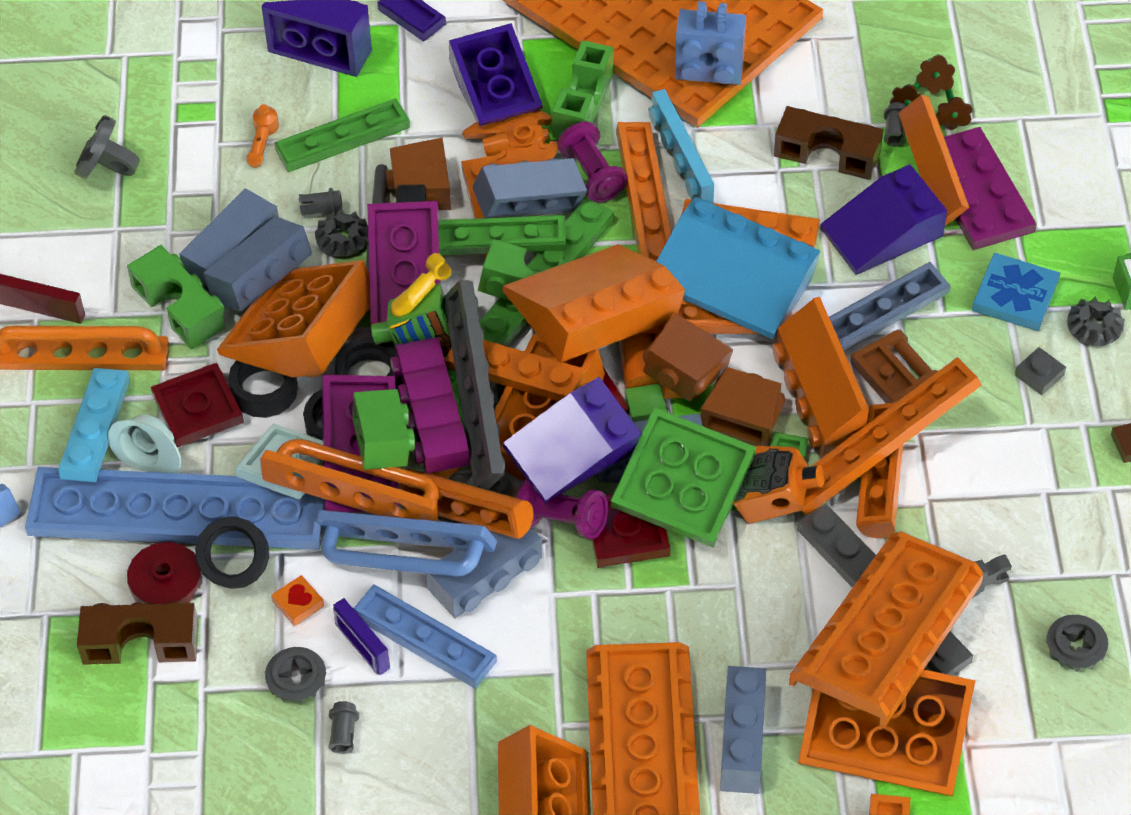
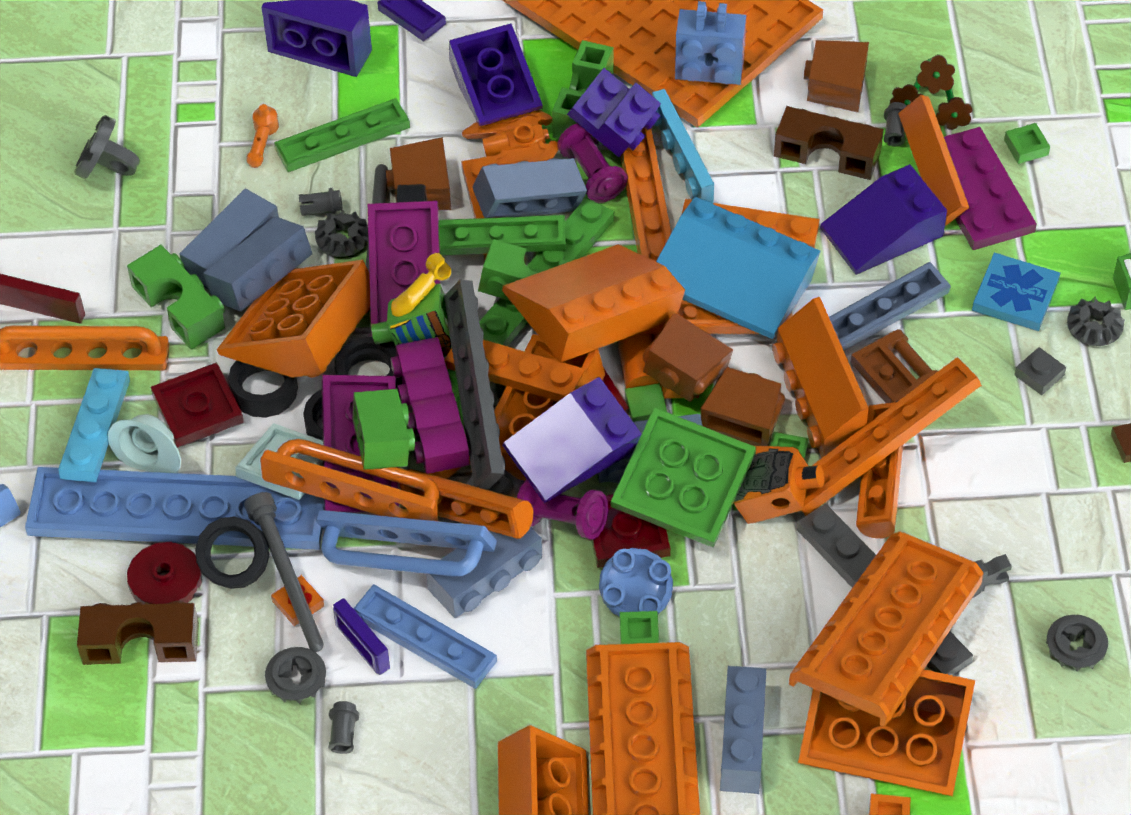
(262, 511): none -> dark grey piece
(615, 112): none -> dark purple plate
(635, 582): none -> medium blue dish
(639, 627): none -> bright green plate
(837, 73): none -> dark orange torso
(1027, 143): none -> bright green plate

